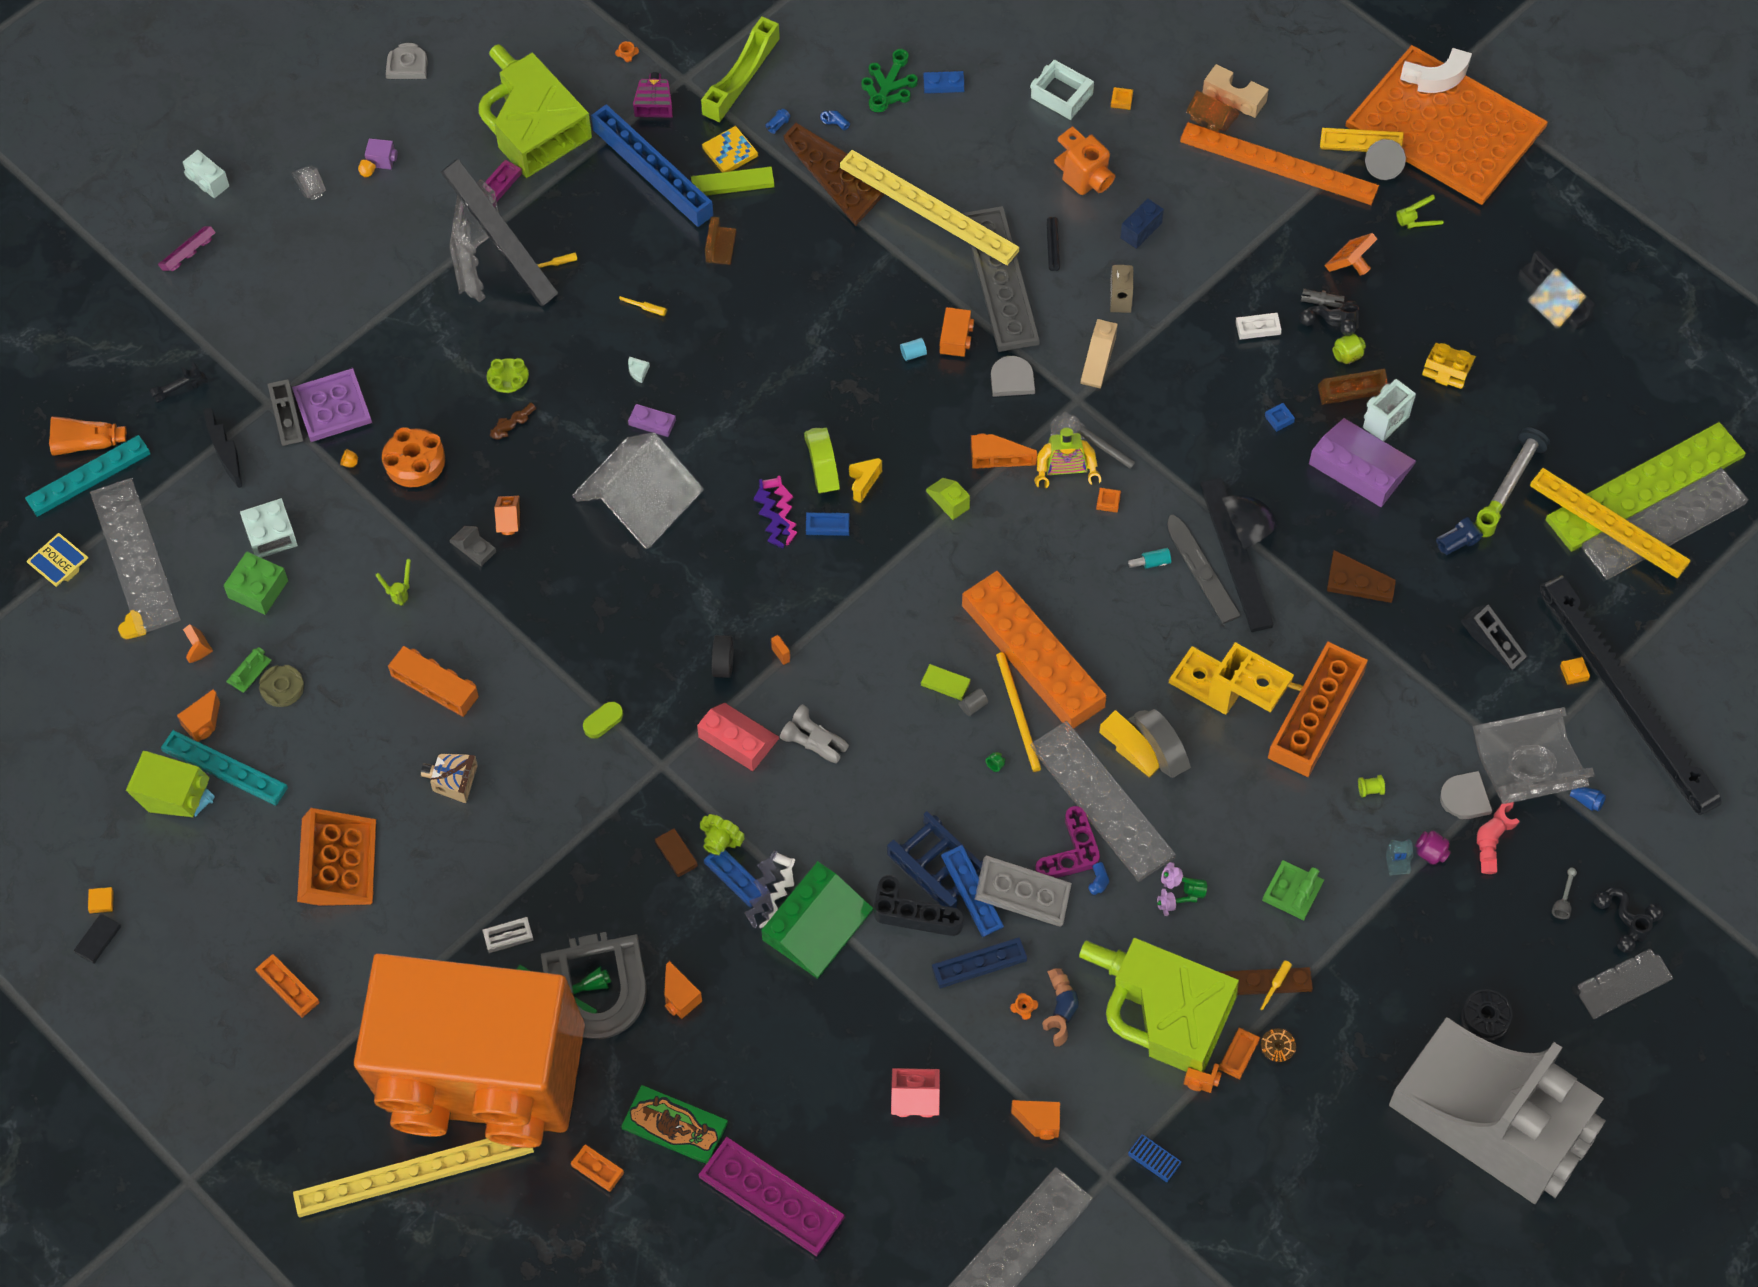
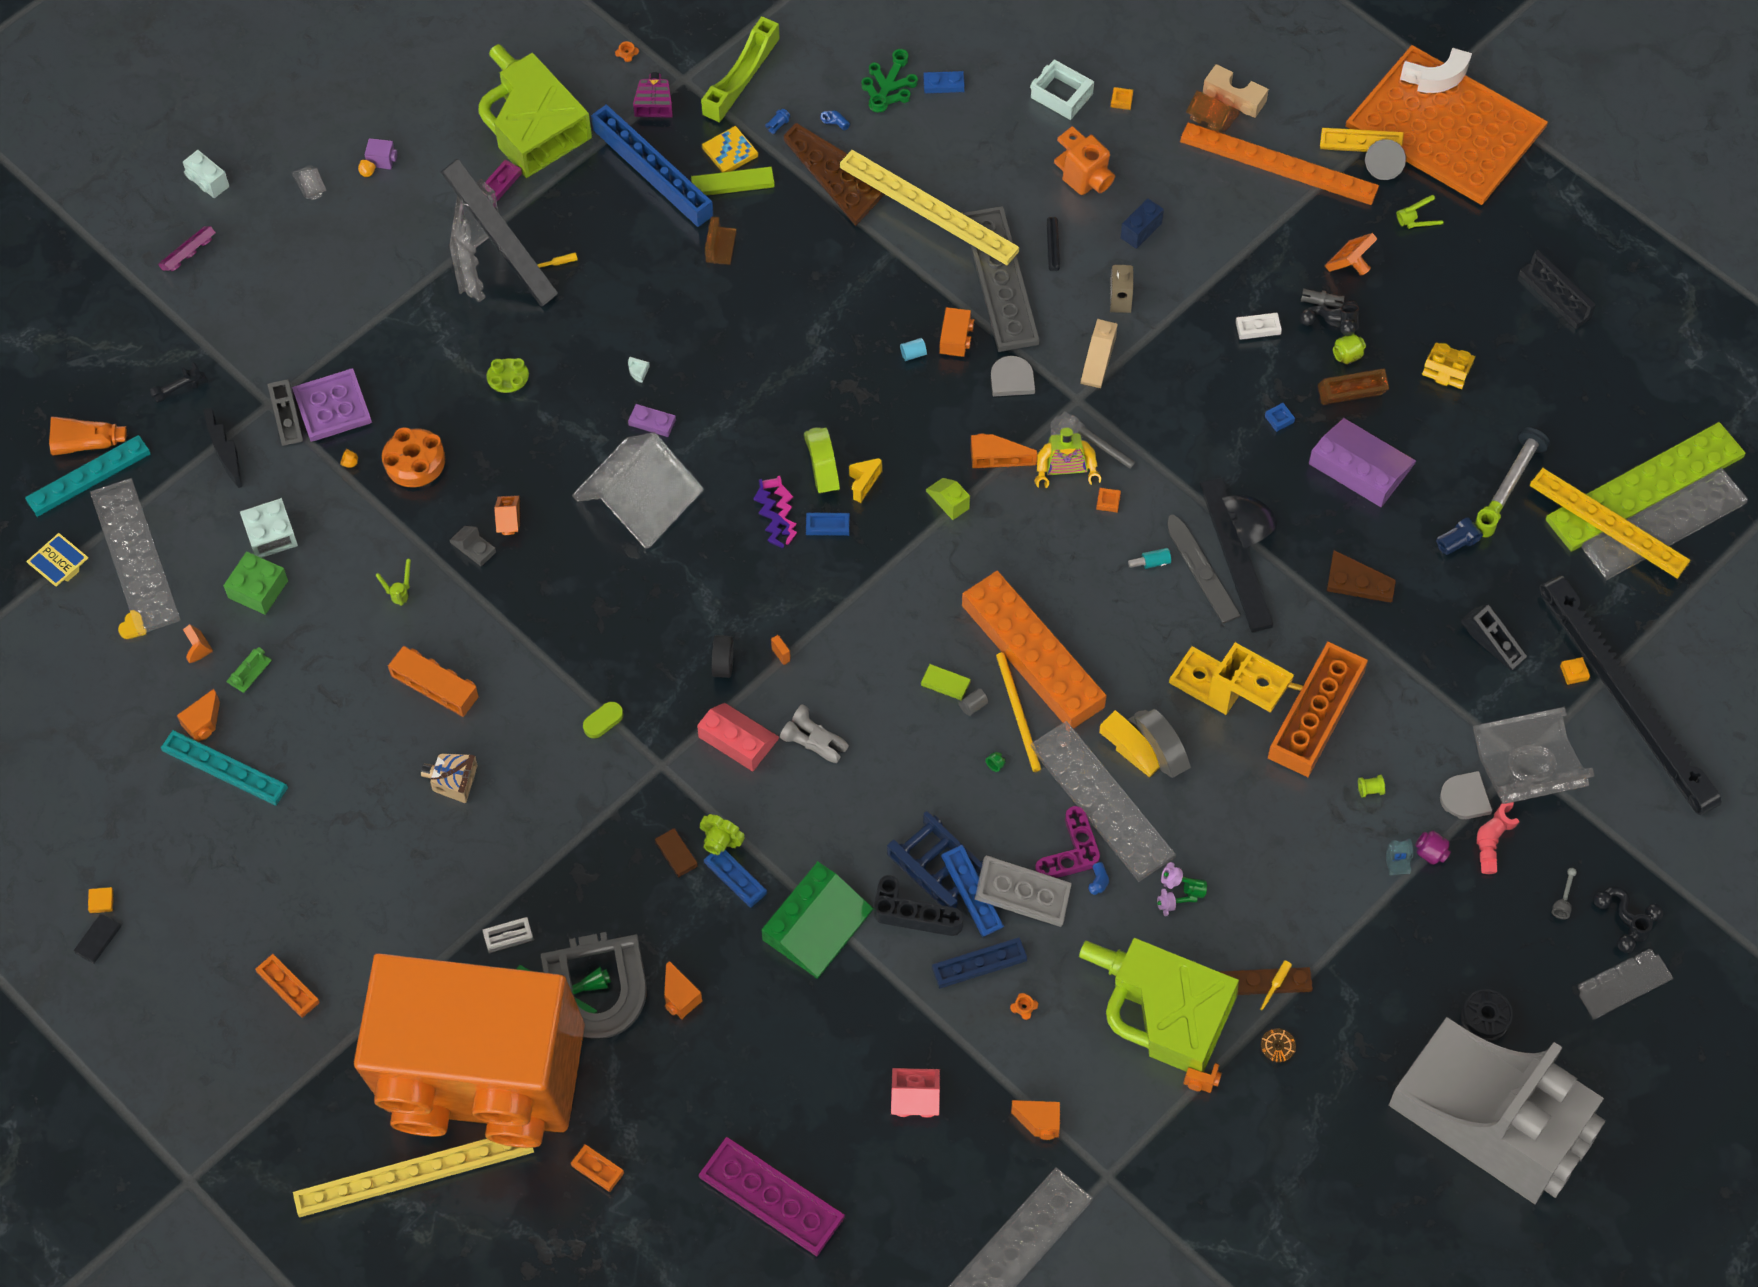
(167, 785): lime slope -> none
(206, 798): medium azure pin -> none
(281, 685): olive tile -> none
(336, 859): orange slope -> none
(407, 62): light grey tile -> none
(504, 425): reddish brown animal -> none
(646, 306): yellow piece -> none
(674, 1124): tile -> none
(767, 897): piece -> none
(1066, 1006): nougat piece -> none
(1154, 1158): blue tile -> none
(1239, 1053): orange tile -> none
(1293, 889): bright green plate -> none
(1388, 409): light aqua piece -> none
(1557, 298): clear tile -> none
(1589, 797): blue cone -> none

